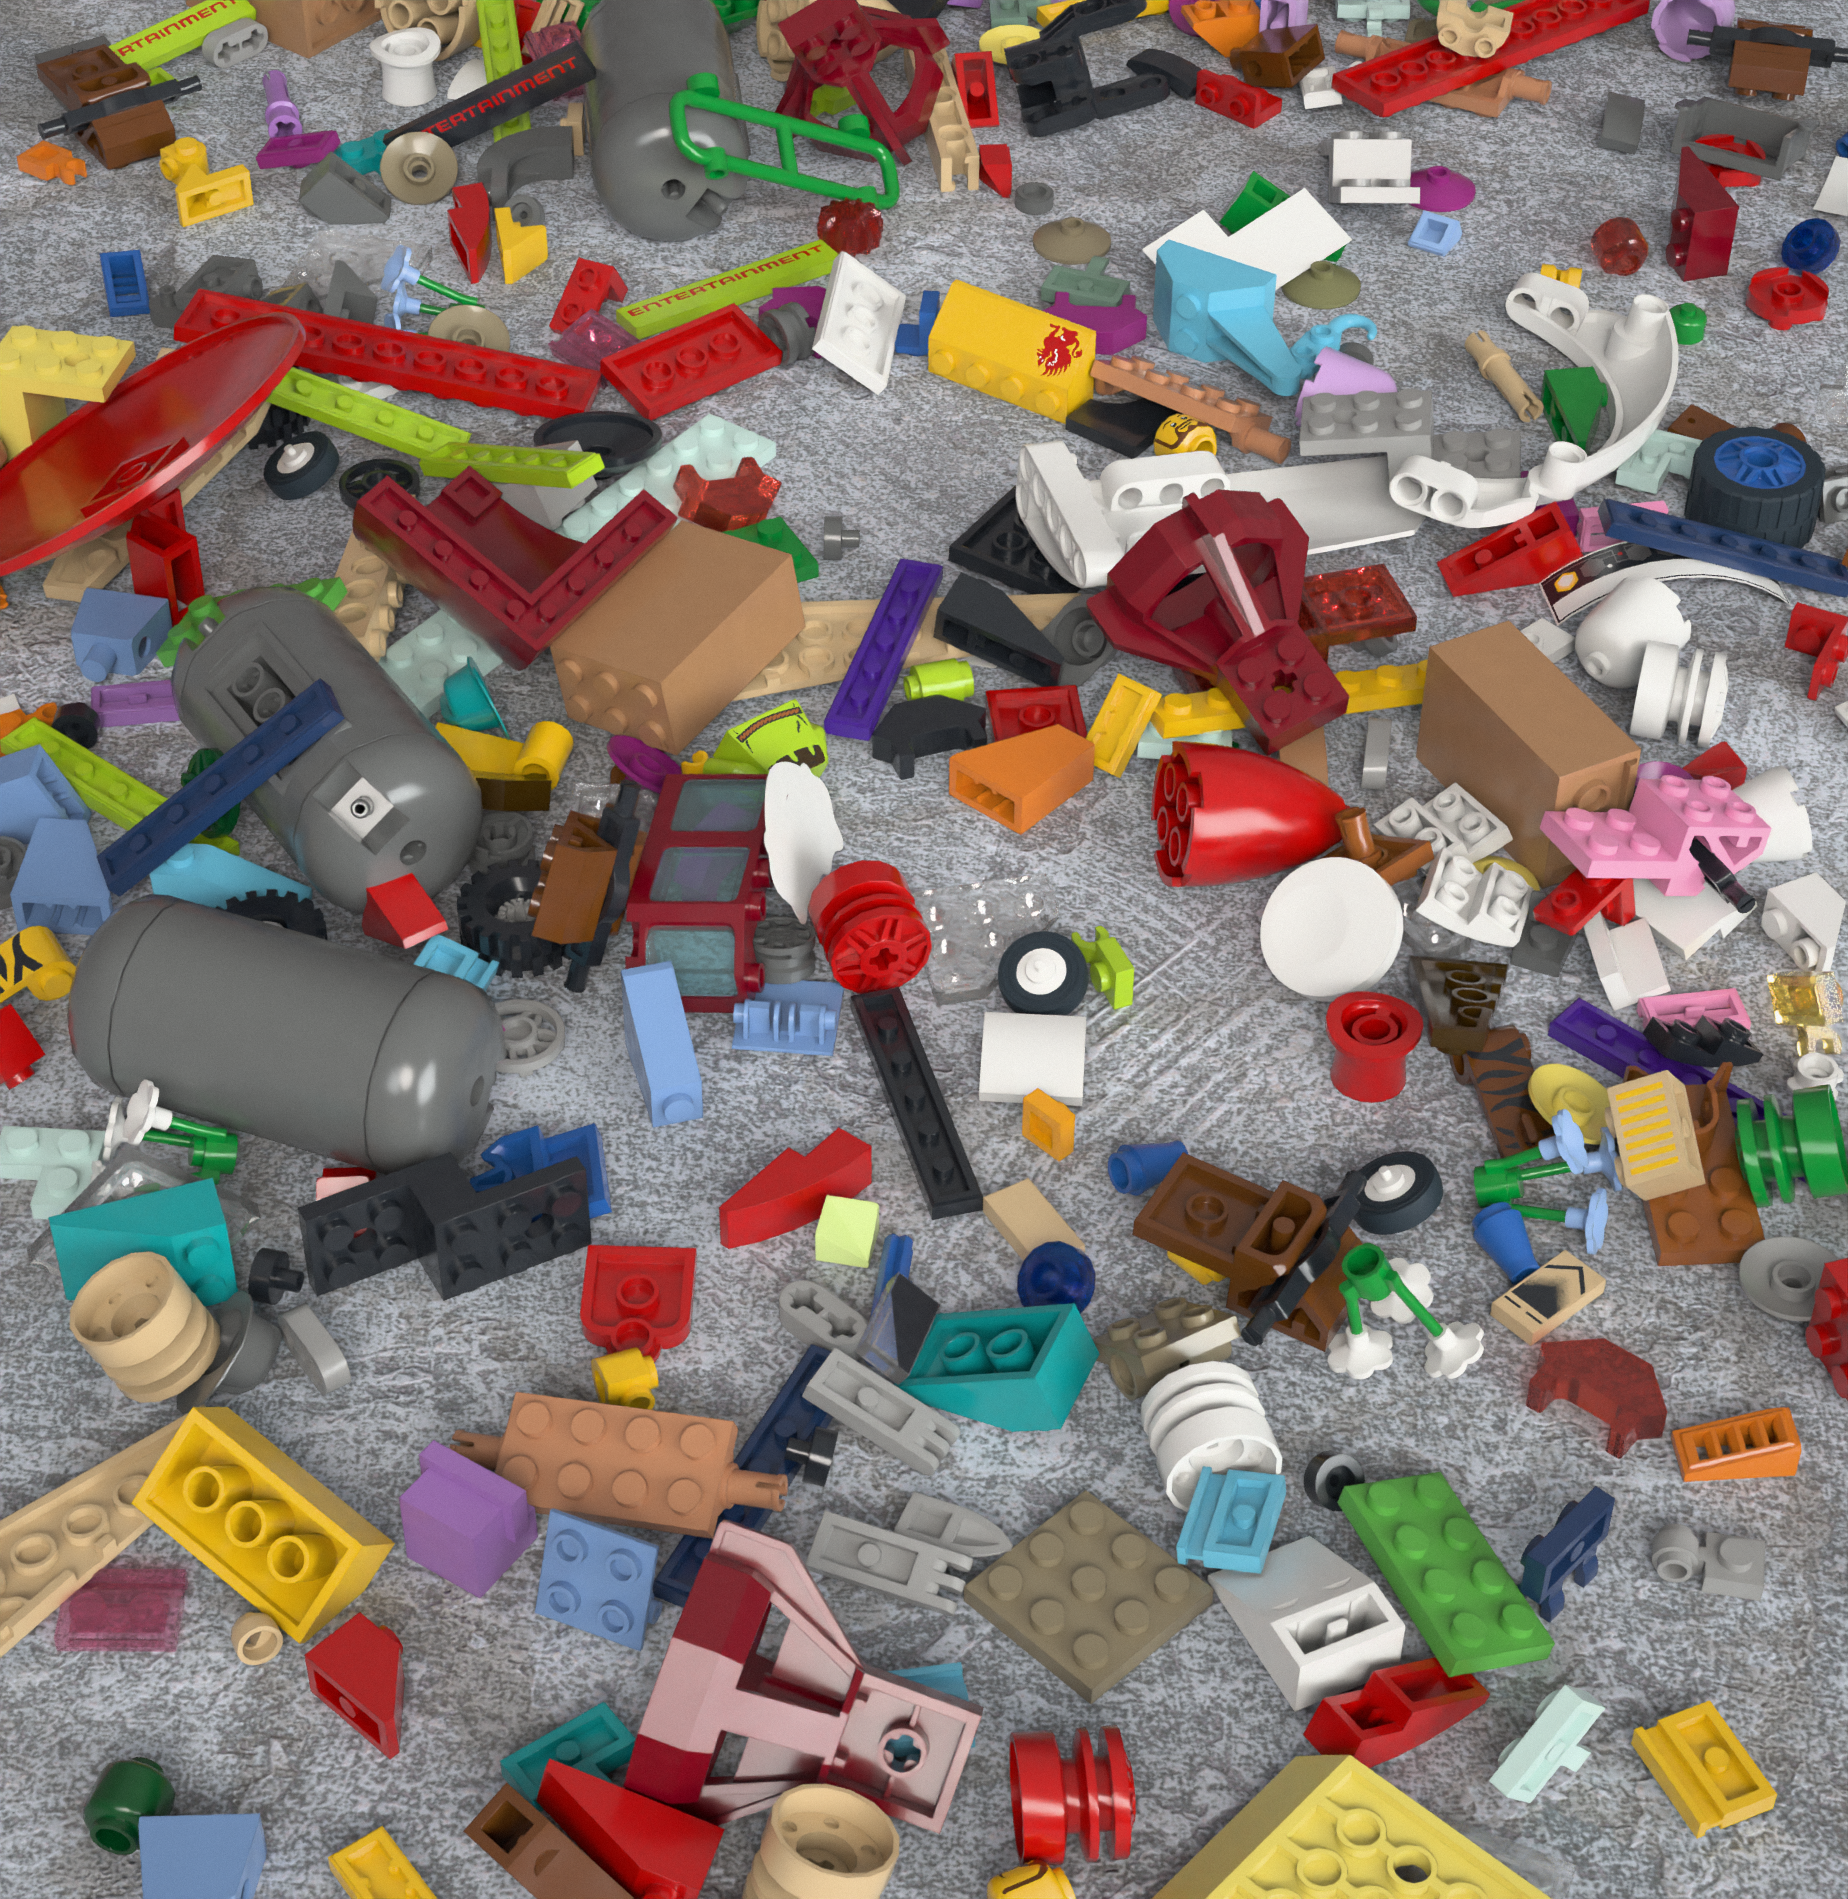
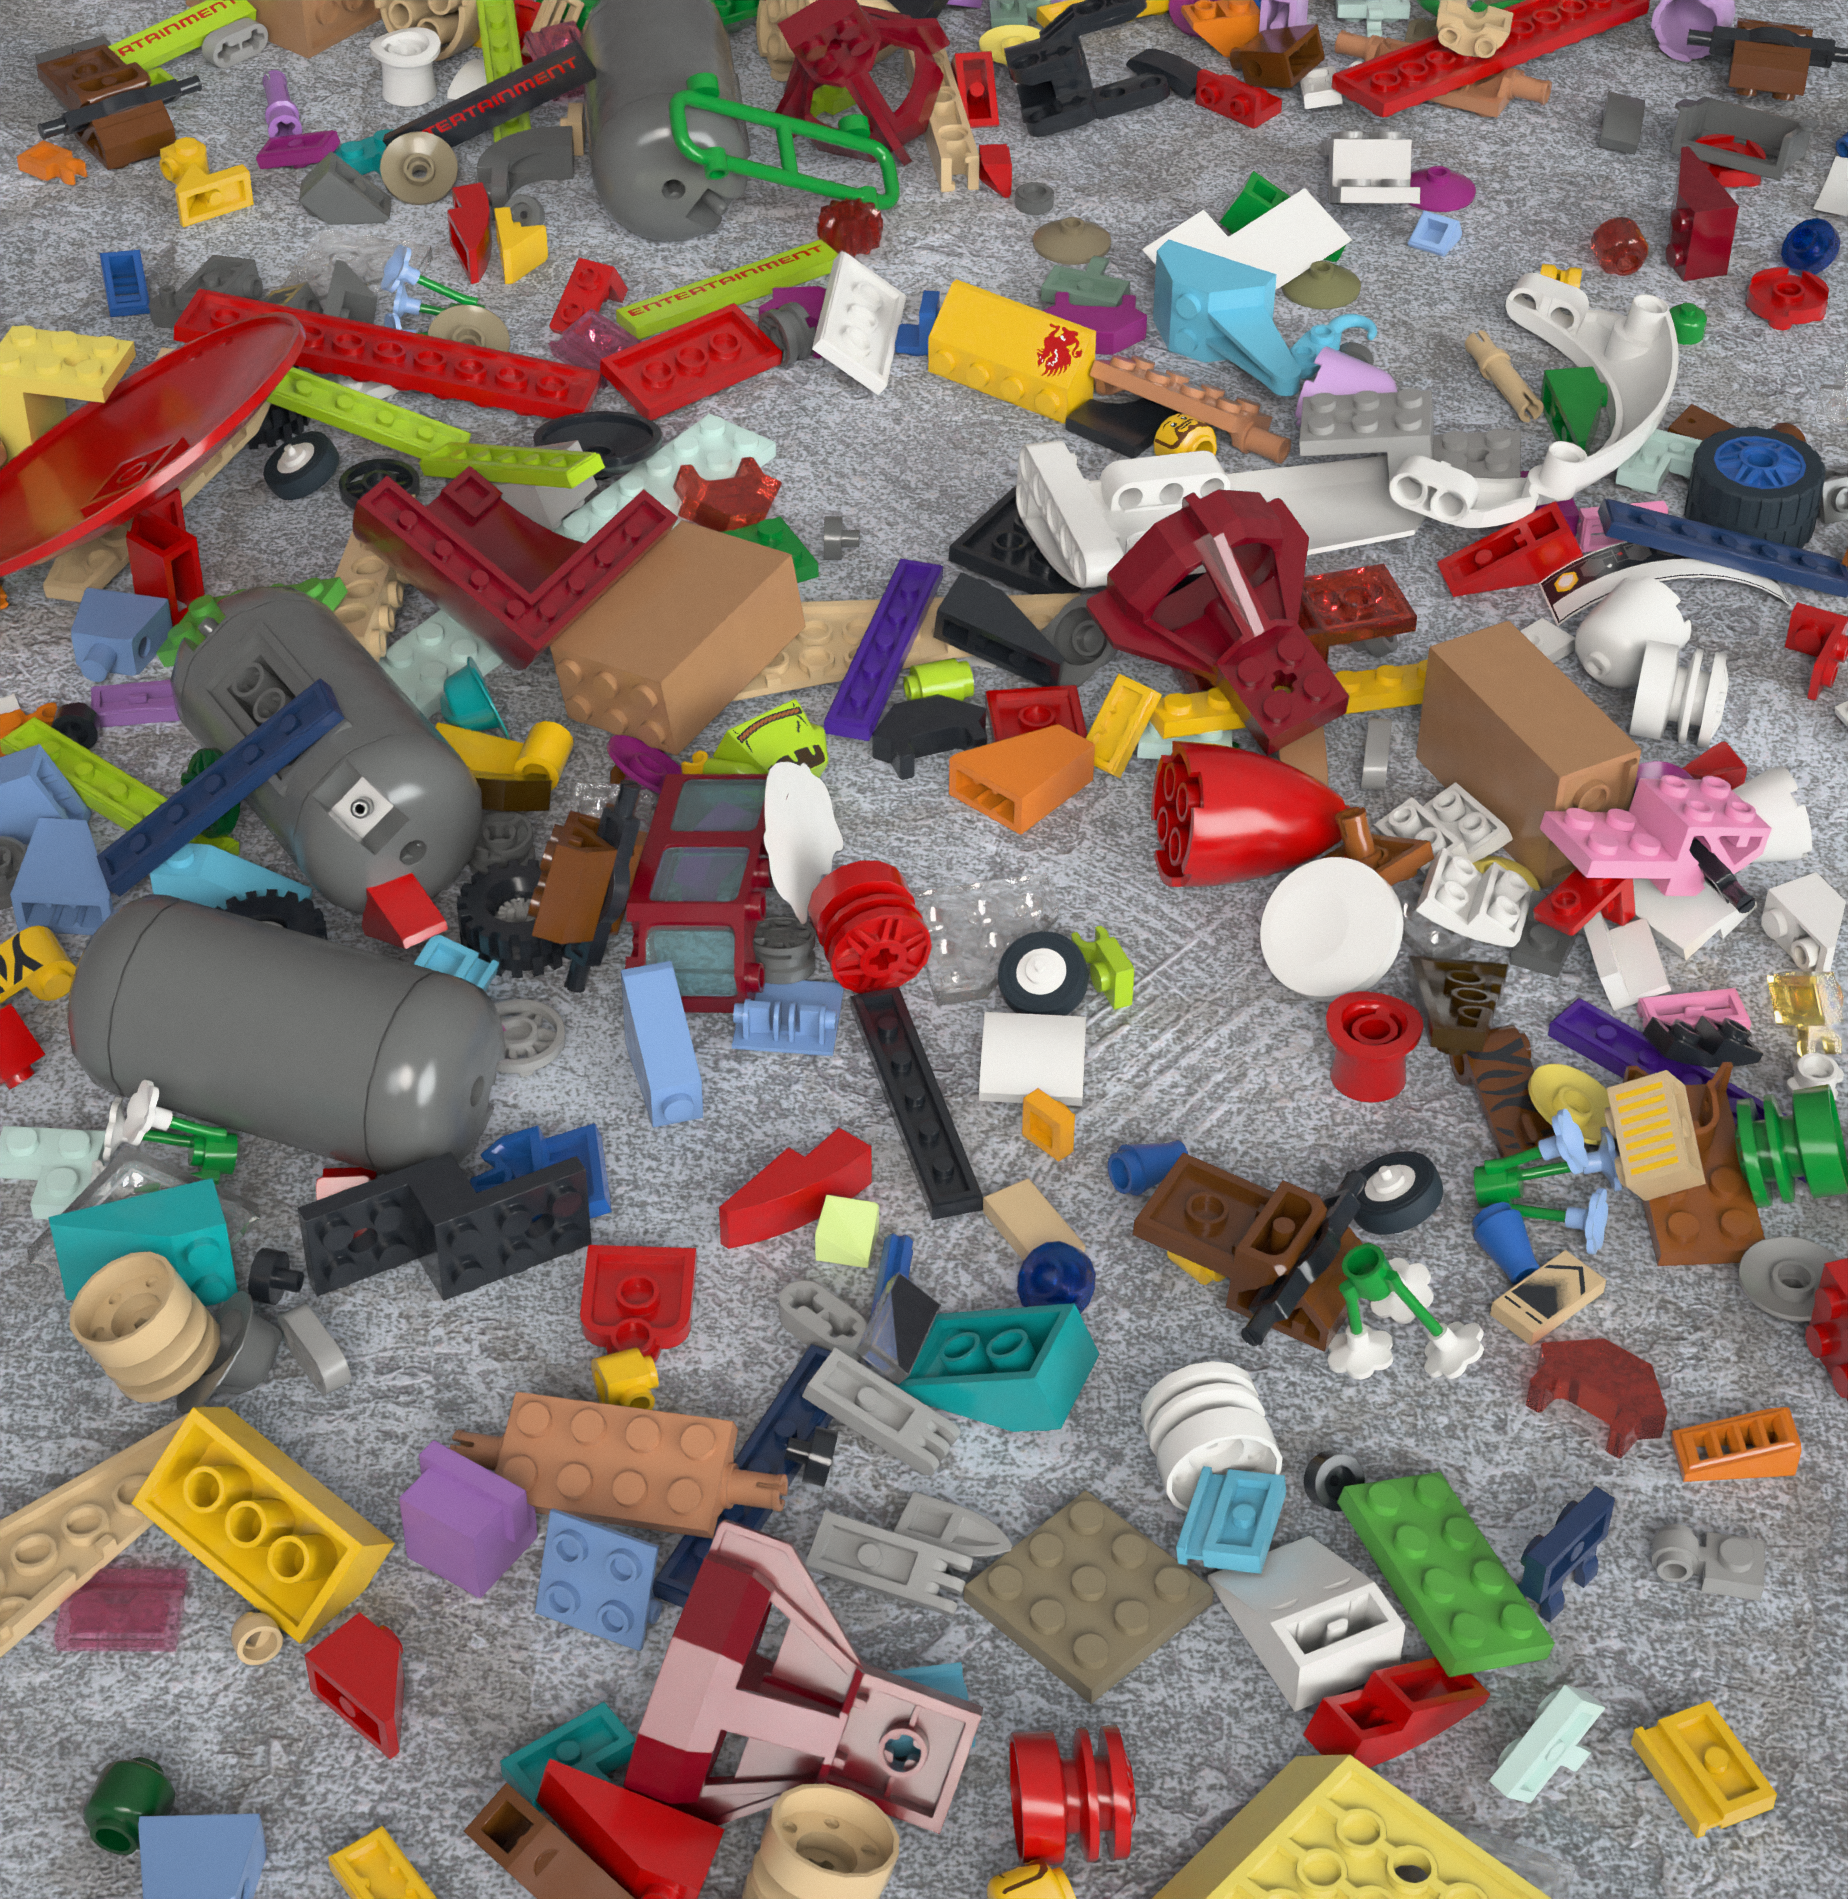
(1169, 1339): dark tan plate -> none

